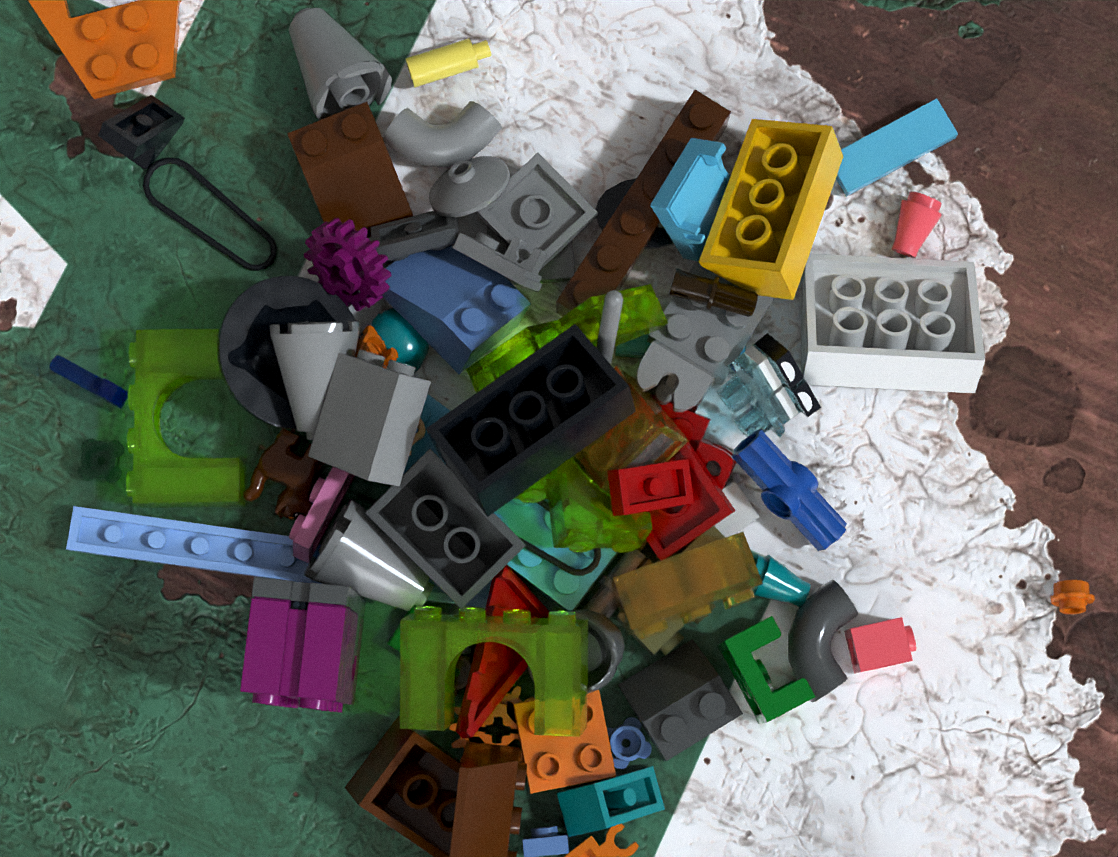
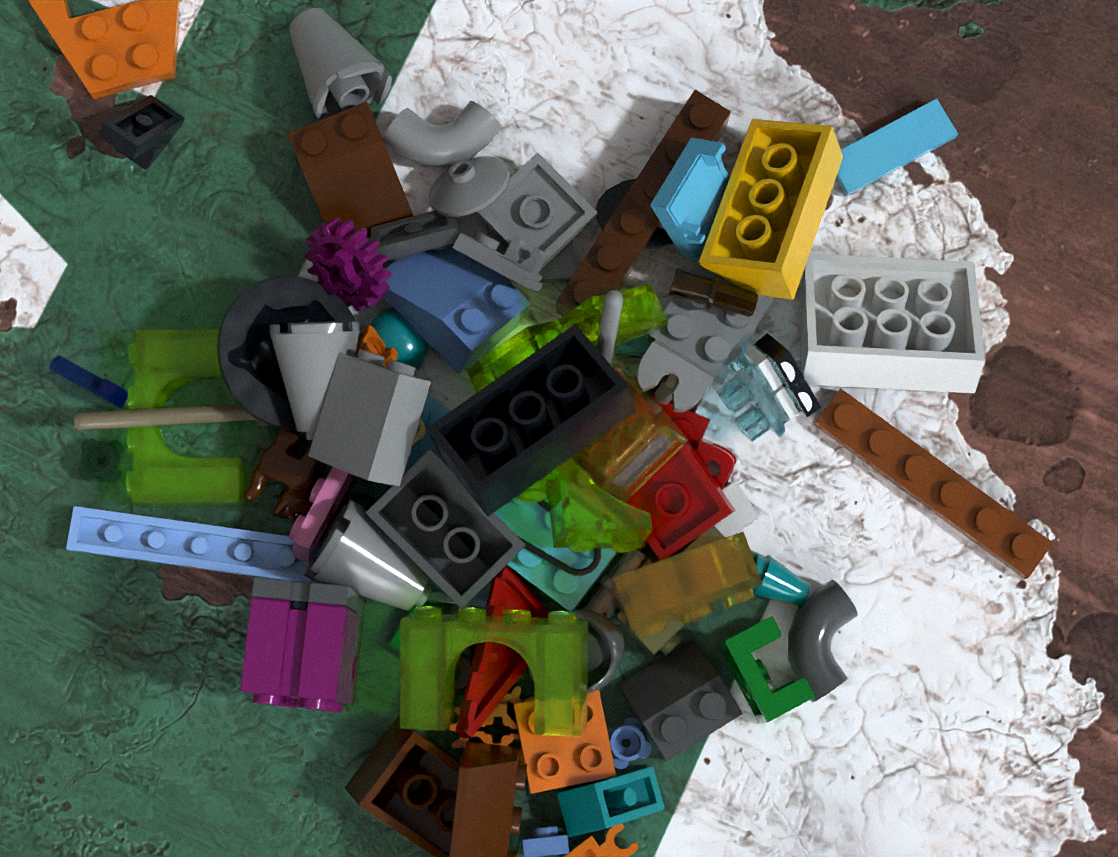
(162, 417): none -> dark tan bar
(198, 232): black piece -> none
(446, 61): light yellow cylinder -> none
(650, 487): red plate -> none
(789, 490): blue piece -> none
(880, 645): coral brick -> none
(915, 222): coral cone -> none
(933, 484): none -> dark orange plate
(1071, 596): orange plate -> none

